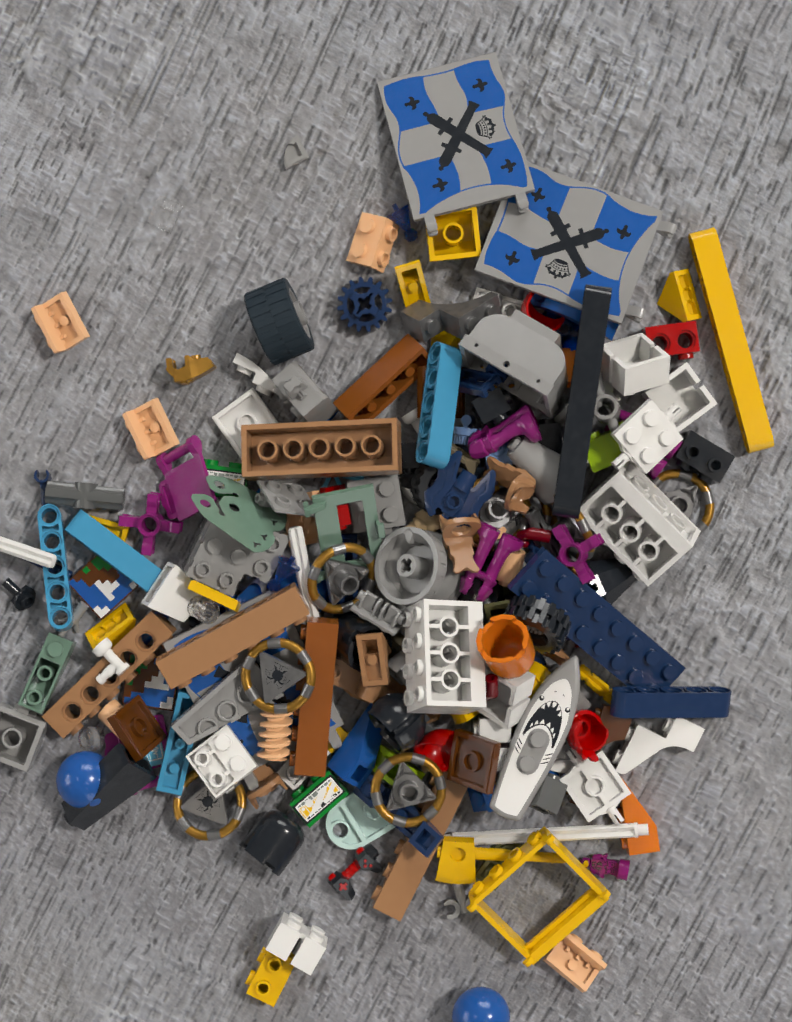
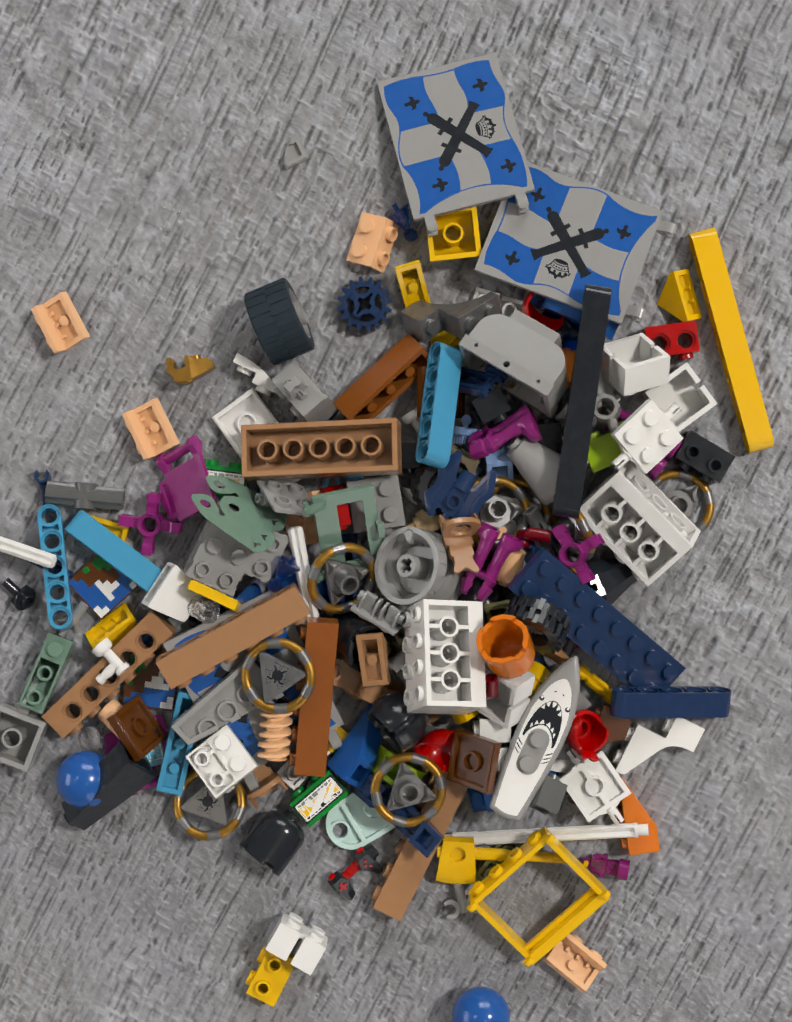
(516, 480): medium nougat hair -> none

